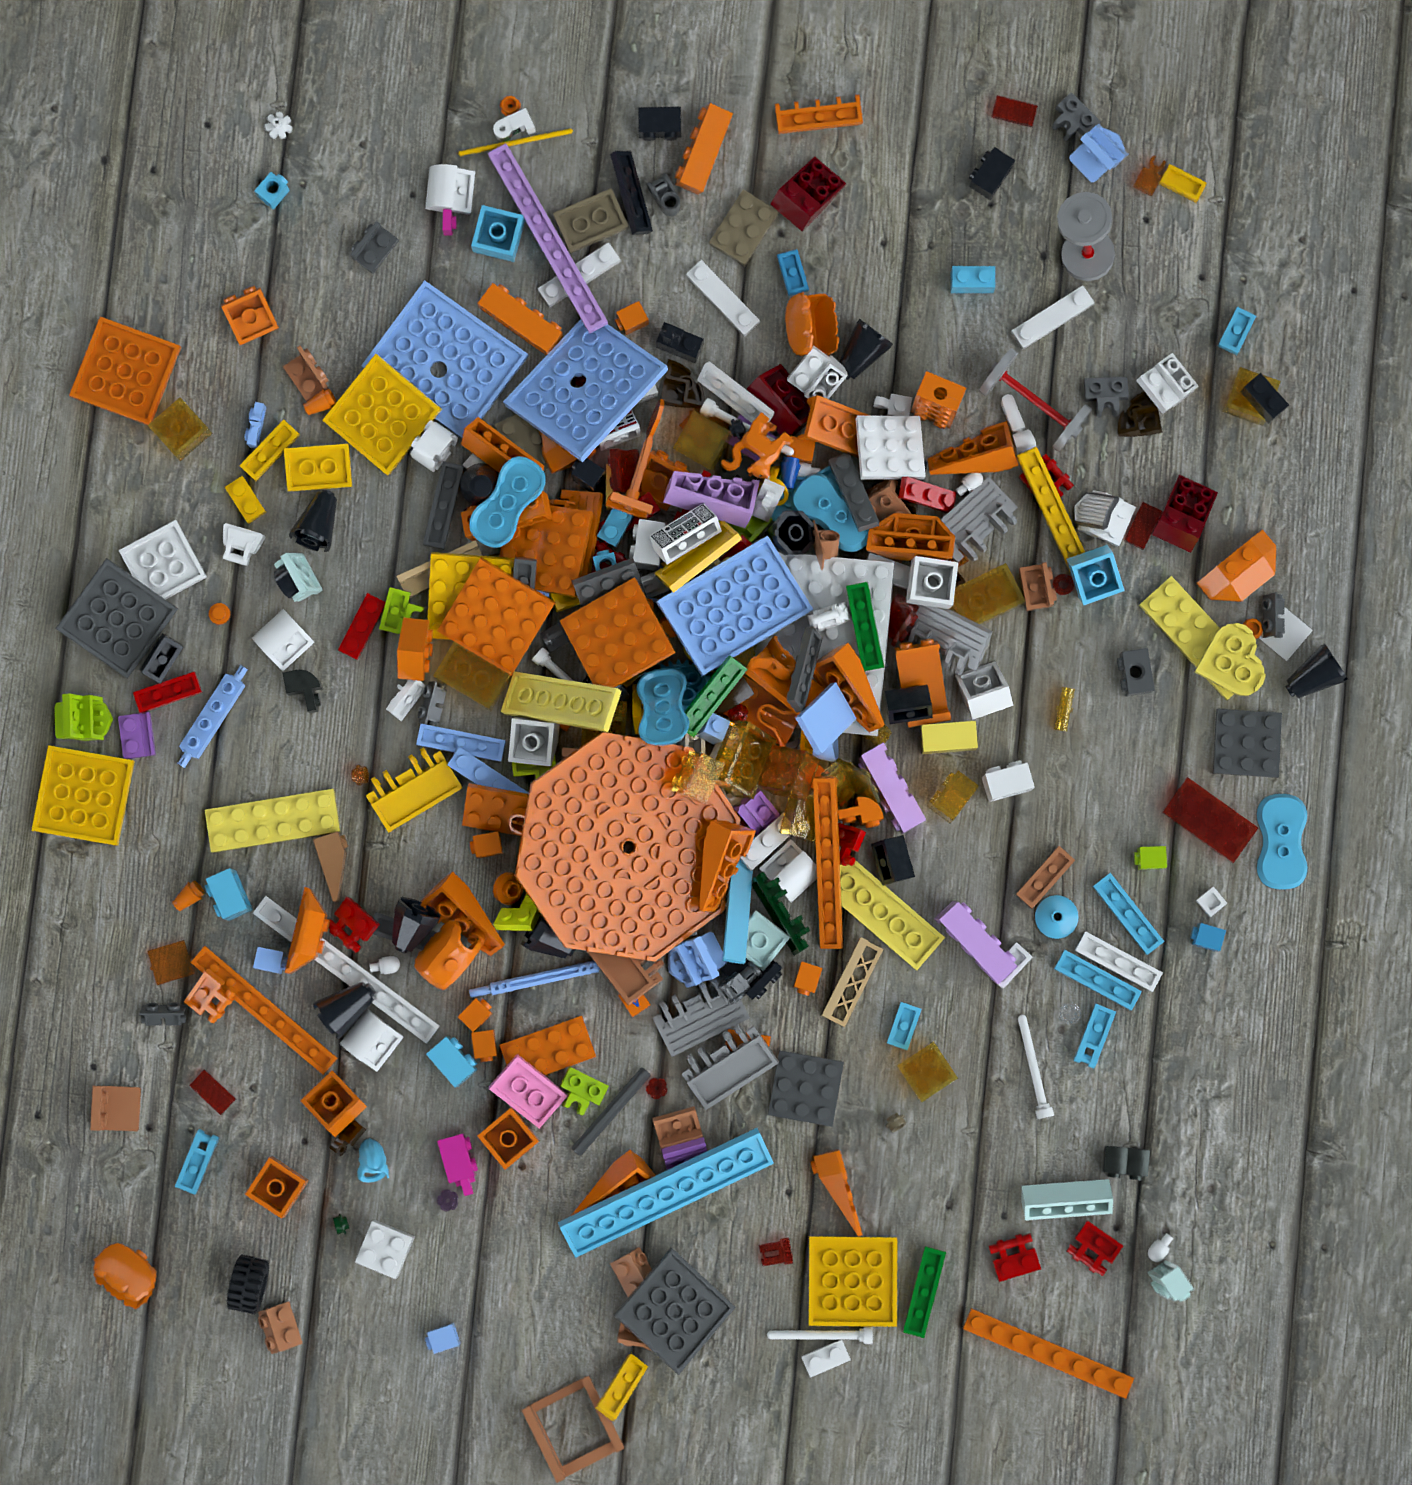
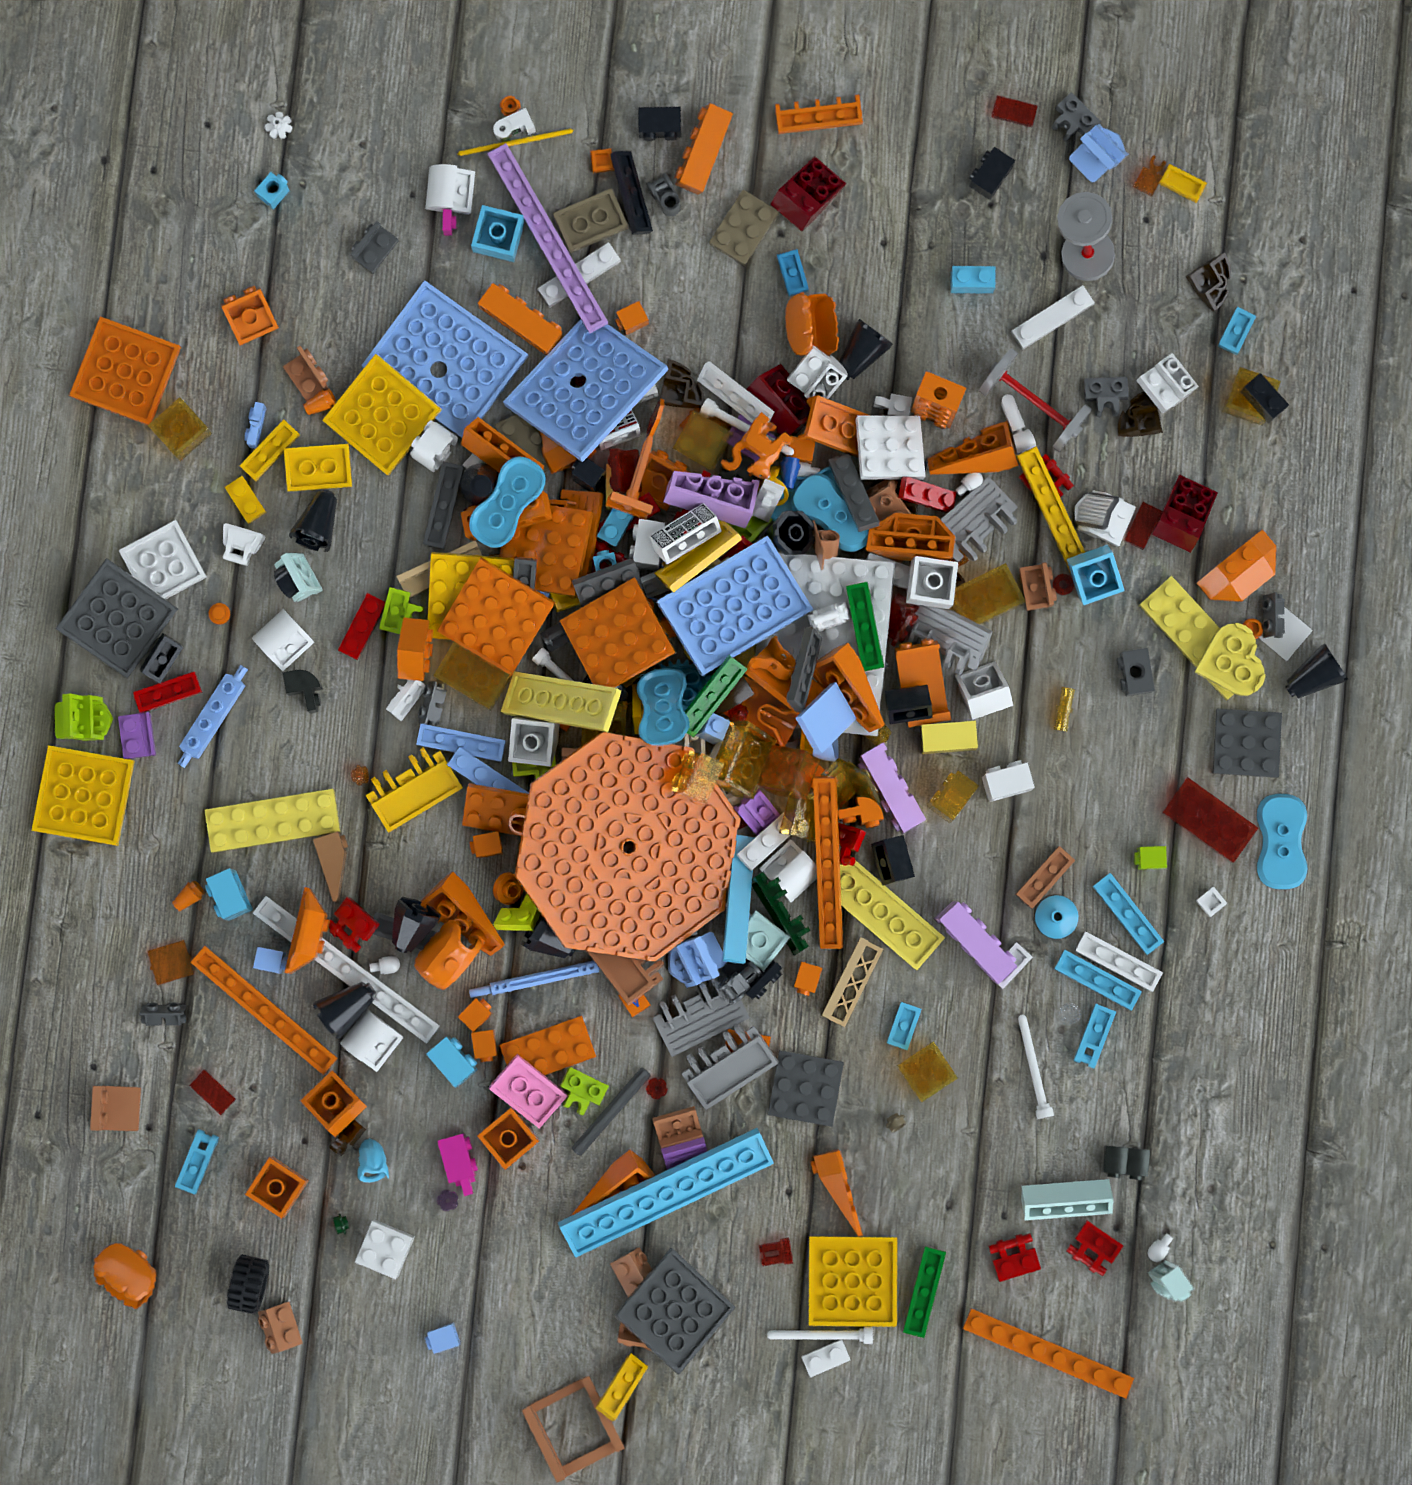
(205, 991): orange plate -> none
(601, 160): none -> orange tile
(679, 342): black hinge -> none
(721, 853): orange wedge -> none
(722, 298): white plate -> none
(737, 428): black plate -> none
(1208, 937): dark azure brick -> none
(1211, 280): none -> dark brown brick

